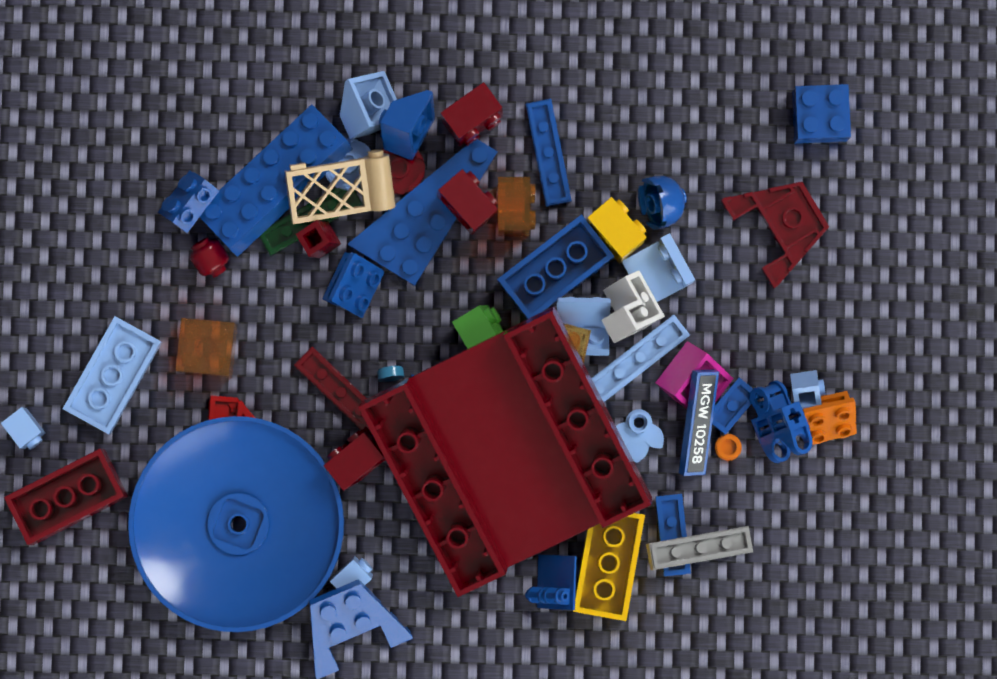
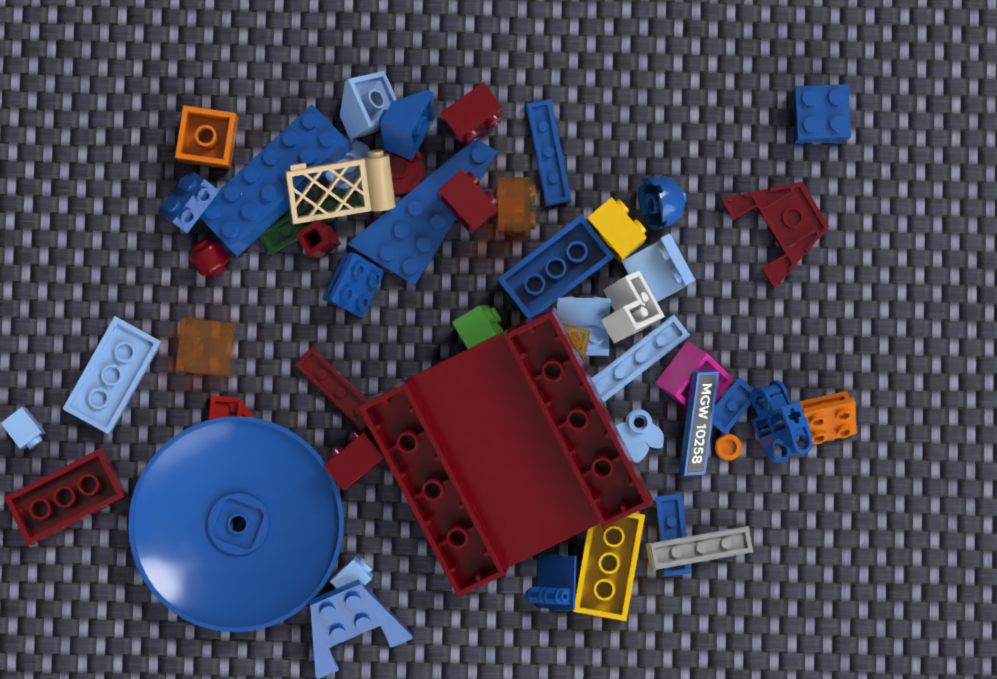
(207, 137): none -> orange brick
(390, 373): dark azure tile -> none
(807, 388): light blue brick -> none

